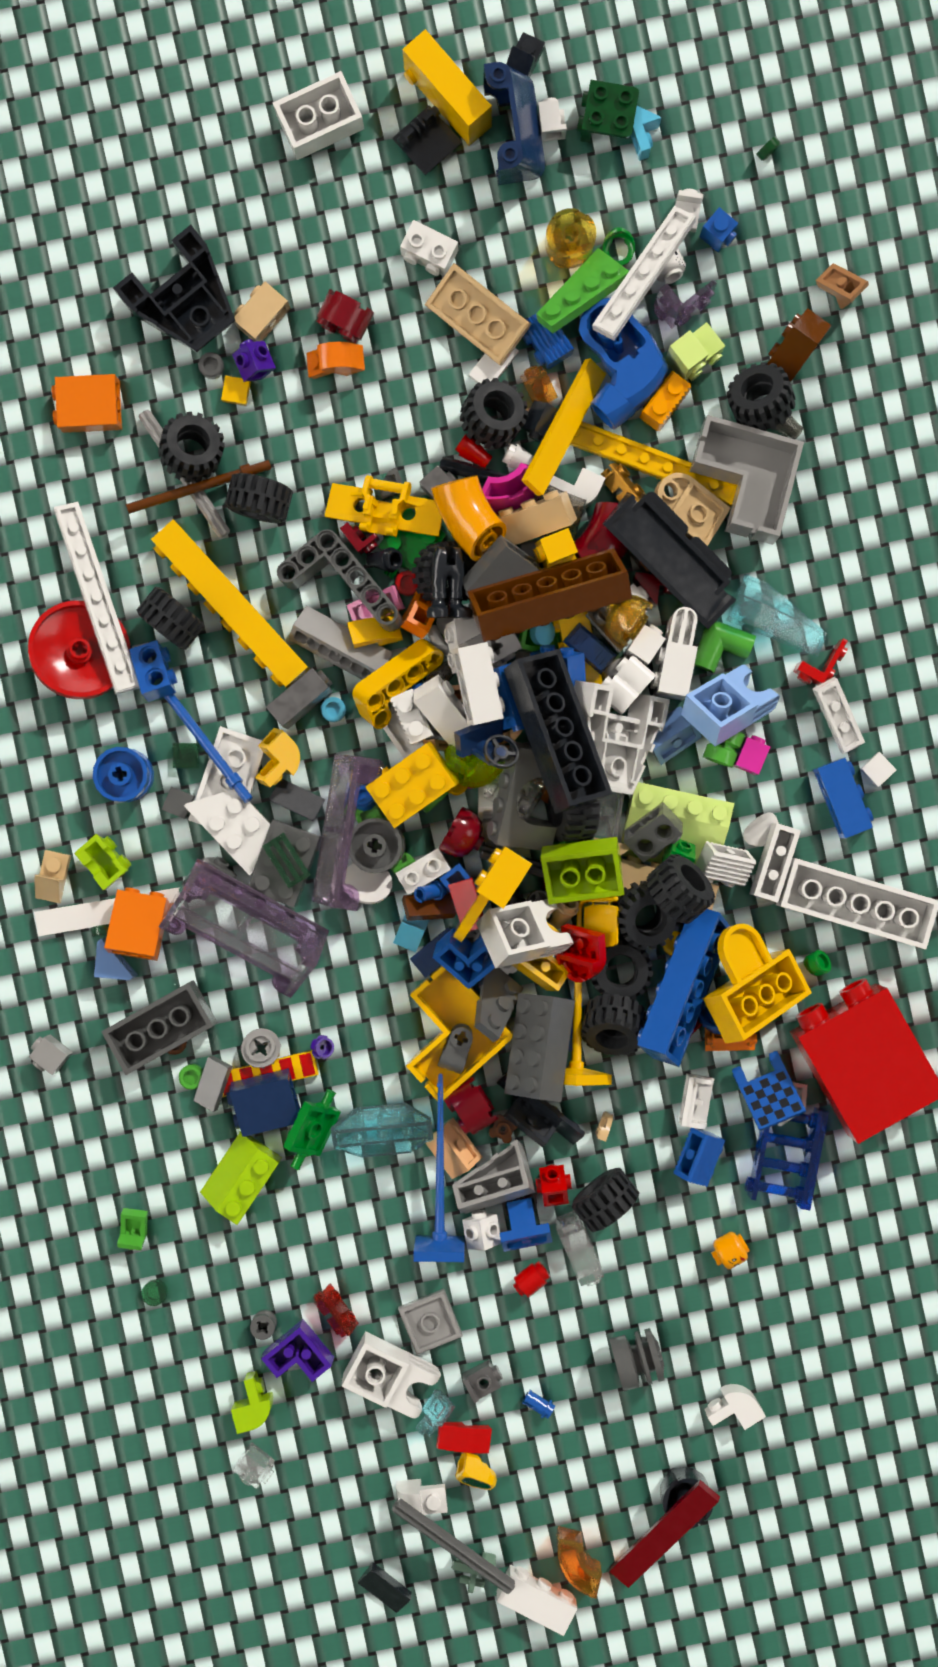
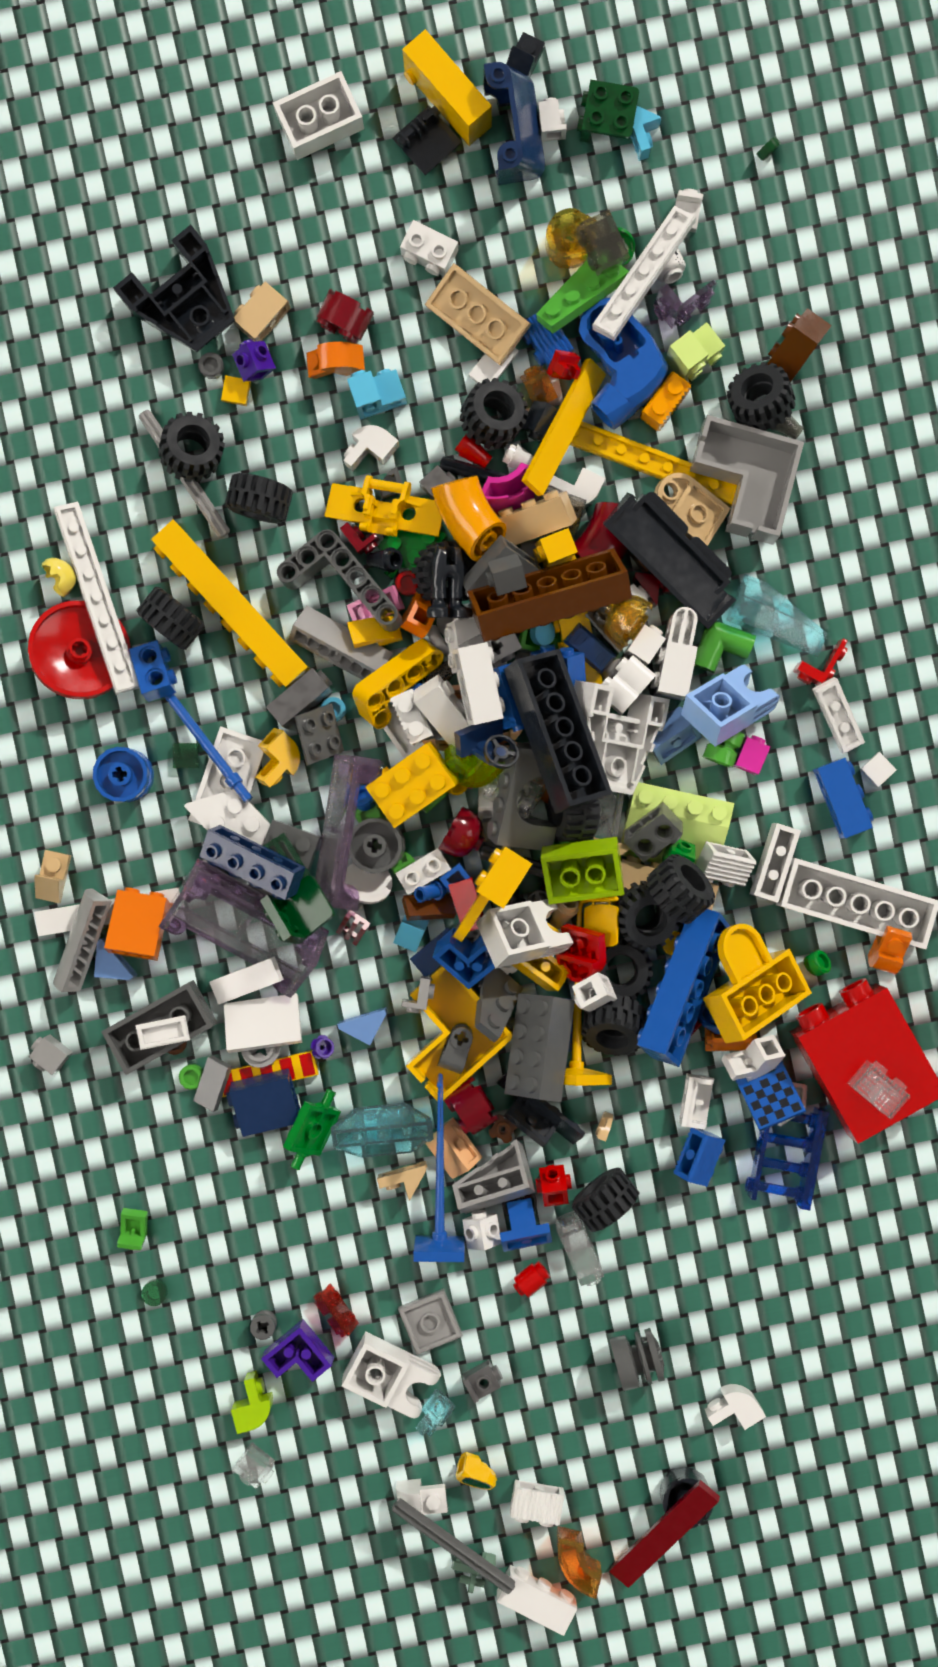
(62, 573): none -> light yellow hair
(82, 941): none -> light grey brick
(87, 403): orange brick -> none
(102, 860): lime cylinder -> none
(162, 1032): none -> white tile
(175, 802): dark grey tile -> none
(196, 487): reddish brown bar -> none
(240, 1177): lime slope -> none
(246, 980): none -> white tile
(252, 862): none -> brick
(262, 1023): none -> white tile
(297, 799): black slope -> none
(300, 914): none -> dark green bracket
(319, 733): none -> dark grey hinge
(350, 931): none -> tile
(364, 1026): none -> medium blue slope
(370, 440): none -> white brick
(376, 393): none -> medium azure brick
(385, 1587): black slope -> none
(410, 1175): none -> tan slope
(426, 992): none -> light grey bracket
(463, 1438): red slope -> none
(506, 574): none -> dark grey brick
(536, 1503): none -> white brick
(538, 1404): blue pin -> none
(564, 365): none -> red tile
(585, 990): none -> white brick
(602, 243): none -> clear smoke brick
(619, 478): pearl gold hinge -> none
(719, 230): blue brick -> none
(730, 1250): light orange head -> none
(755, 1061): none -> white brick
(757, 831): white sticker -> none
(841, 284): medium nougat slope -> none
(879, 1089): none -> clear brick
(889, 950): none -> orange brick

